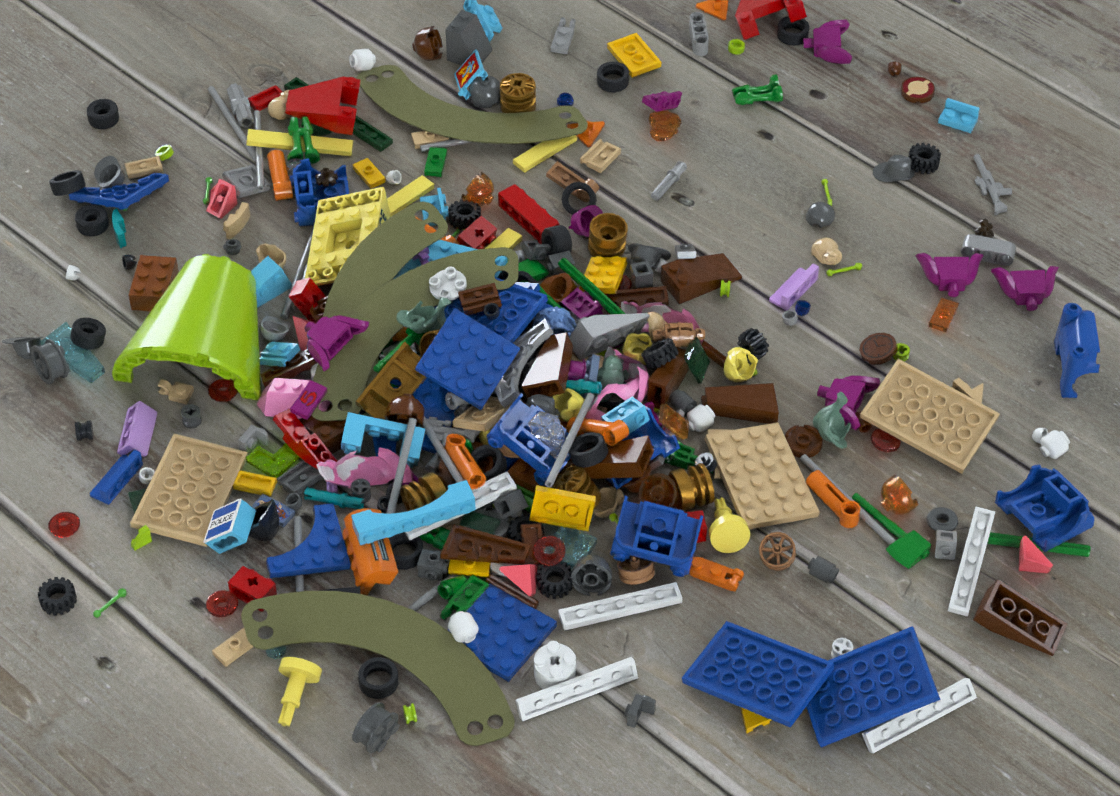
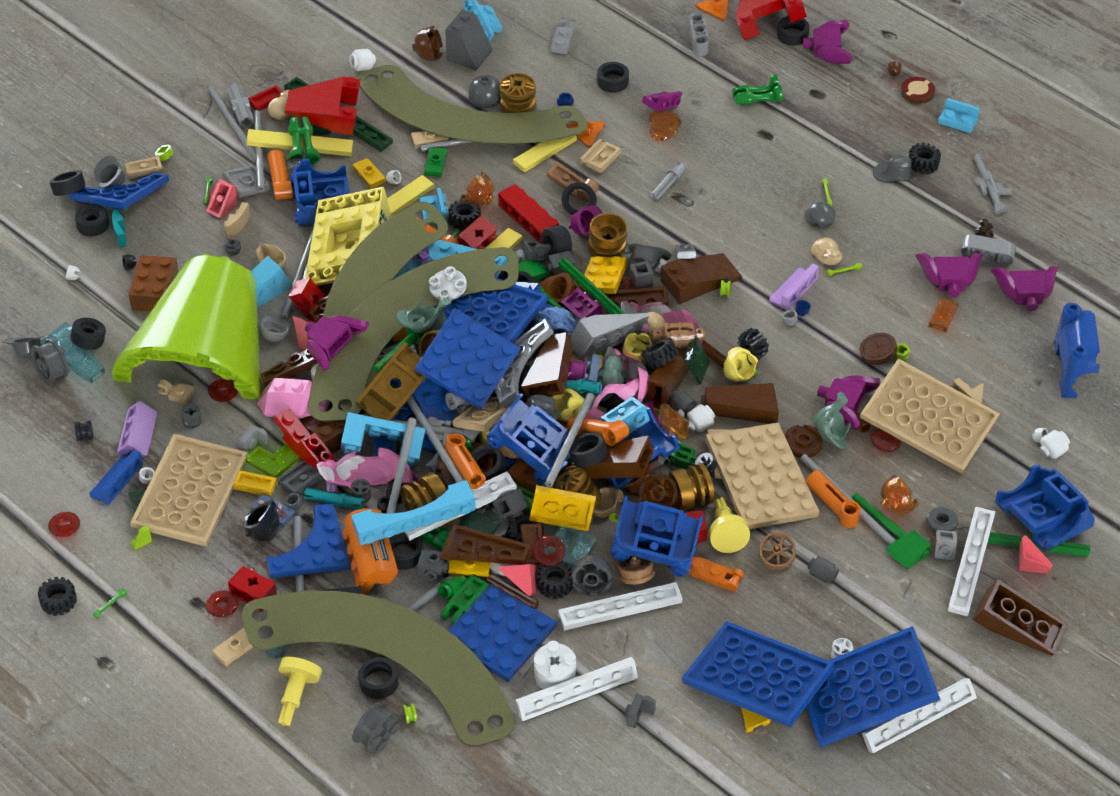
(99, 107): black tyre -> none
(229, 526): piece -> none
(278, 353): medium azure plate -> none
(308, 399): magenta tile -> none
(326, 177): dark brown plant -> none
(403, 408): reddish brown cylinder -> none
(463, 627): white head -> none
(468, 72): flag -> none
(477, 298): reddish brown plate -> none
(493, 309): black hinge -> none
(548, 430): clear slope -> none
(634, 54): yellow plate -> none
(736, 46): lime tile -> none

